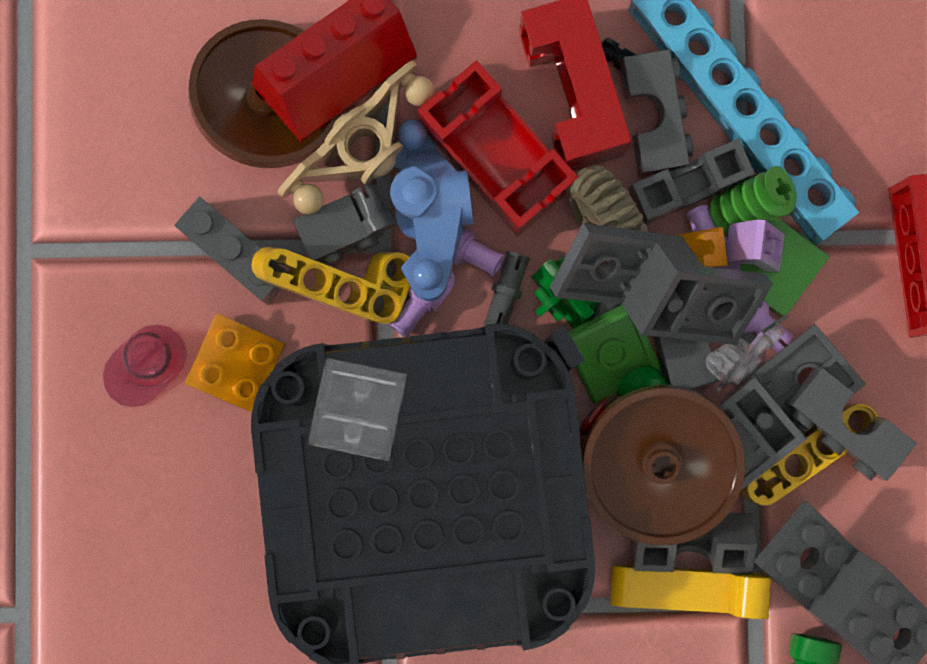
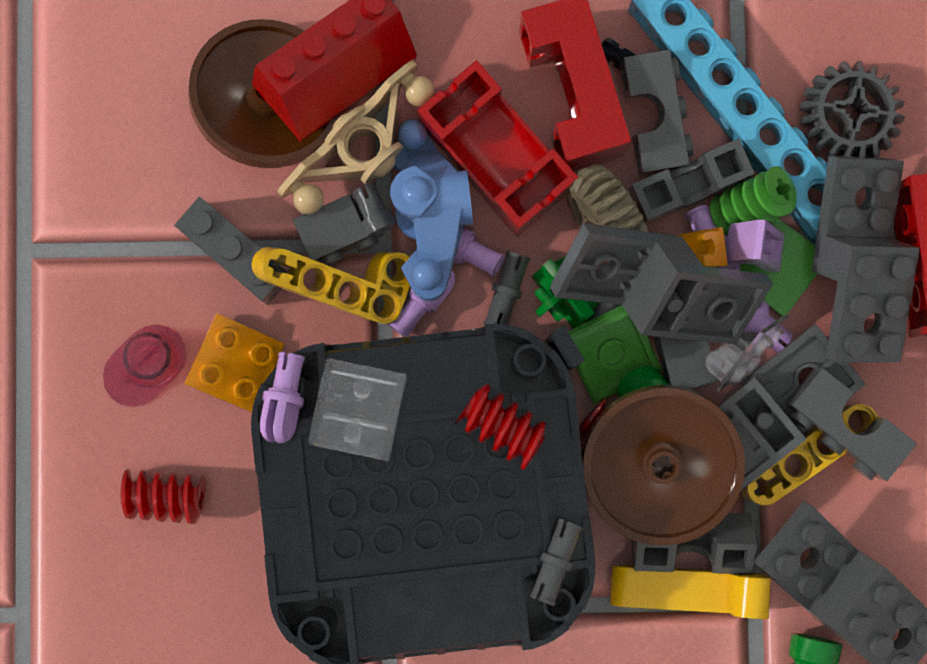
(162, 498): none -> red piece
(282, 401): none -> lavender arm
(503, 425): none -> red piece
(556, 562): none -> dark grey pin
(859, 83): none -> dark grey gear
(868, 264): none -> dark grey bracket

